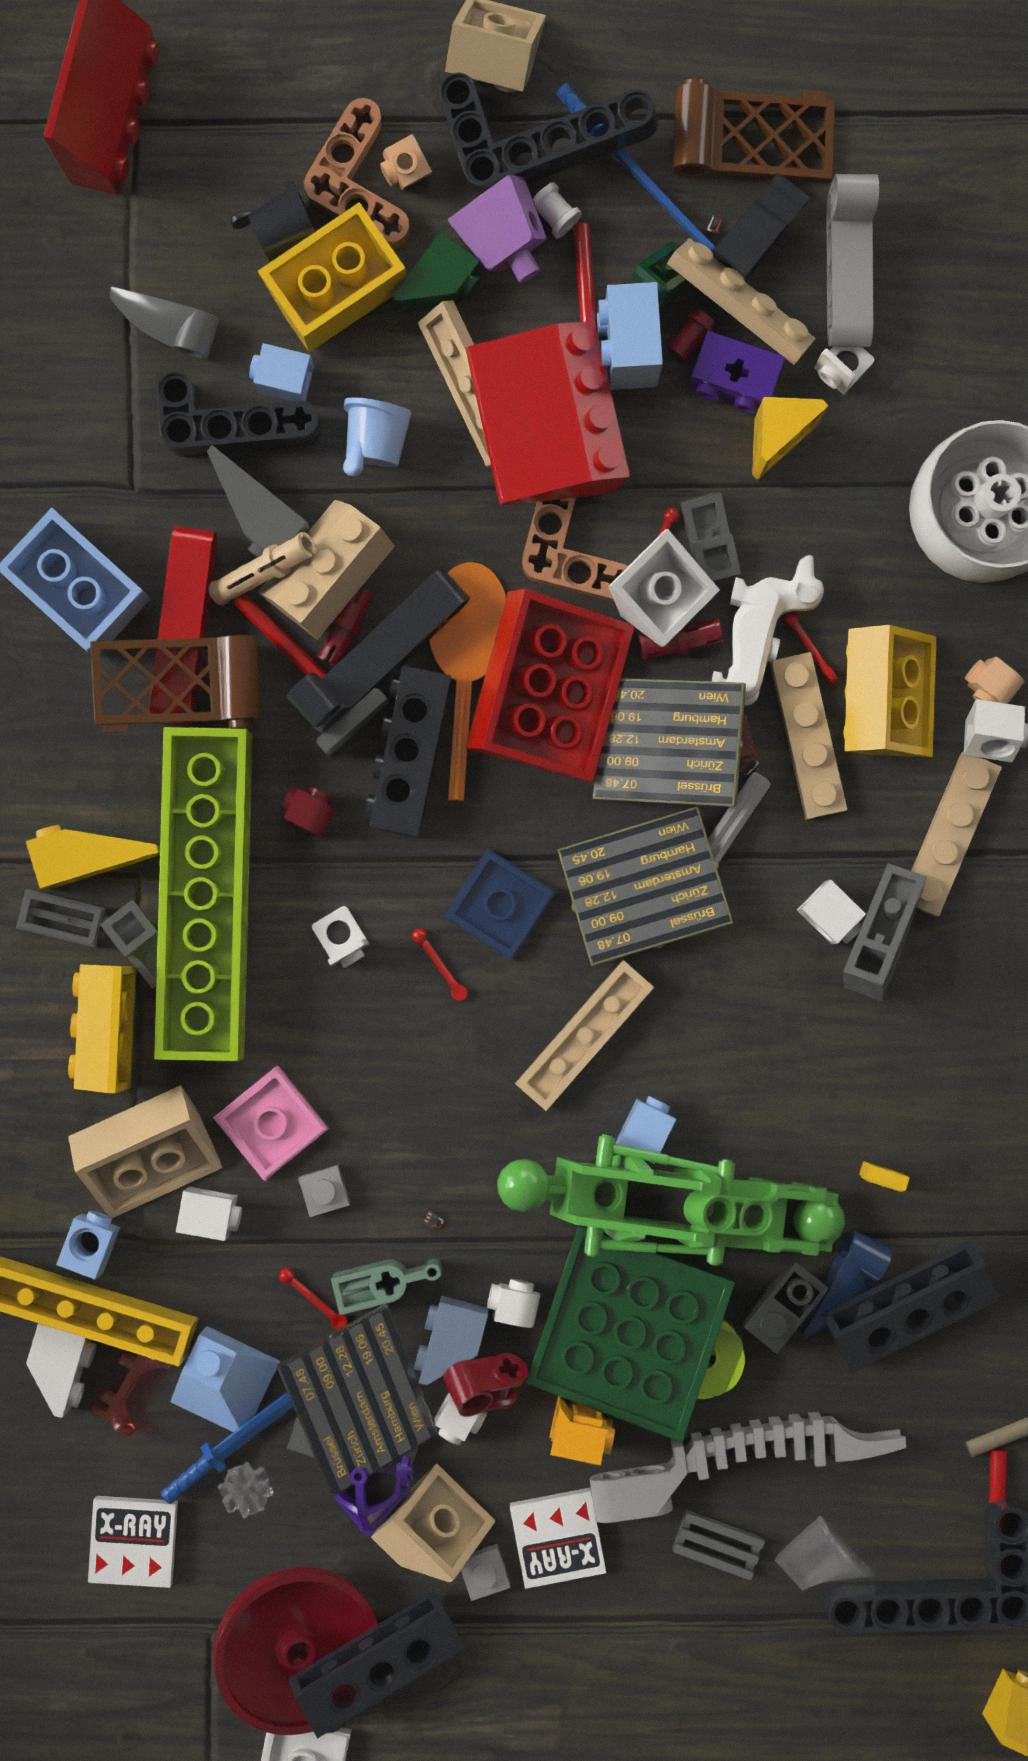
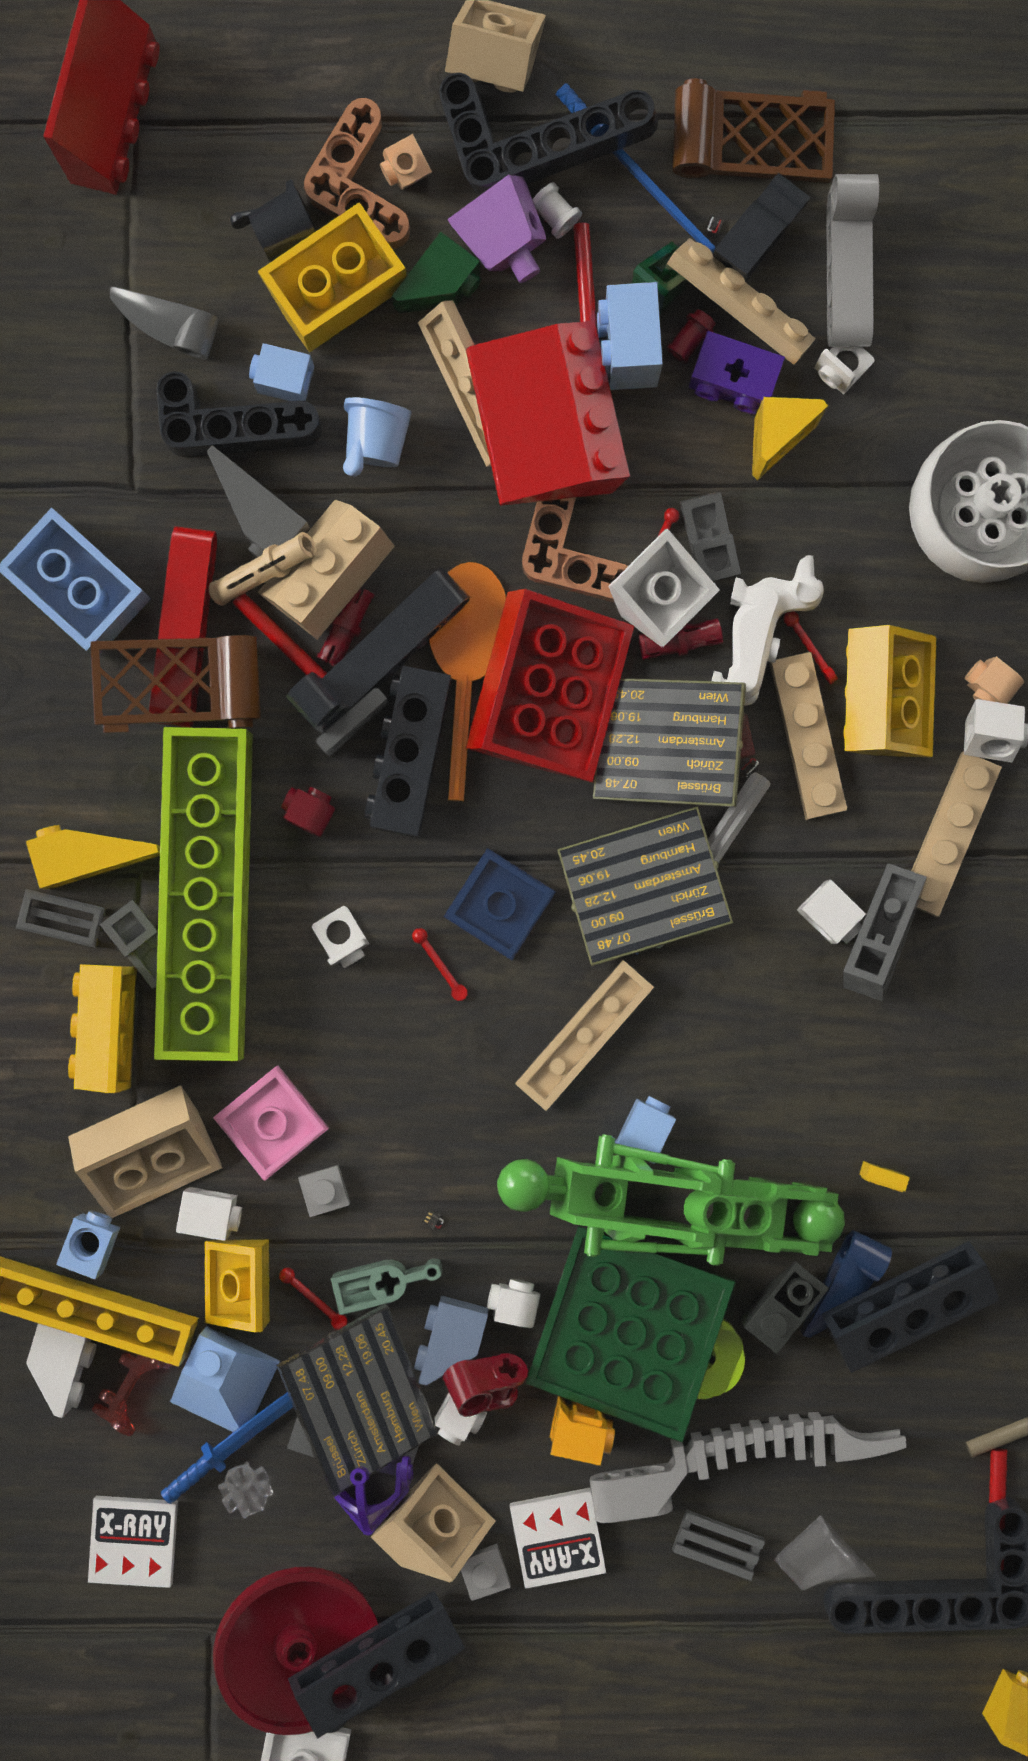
(237, 1284): none -> yellow slope

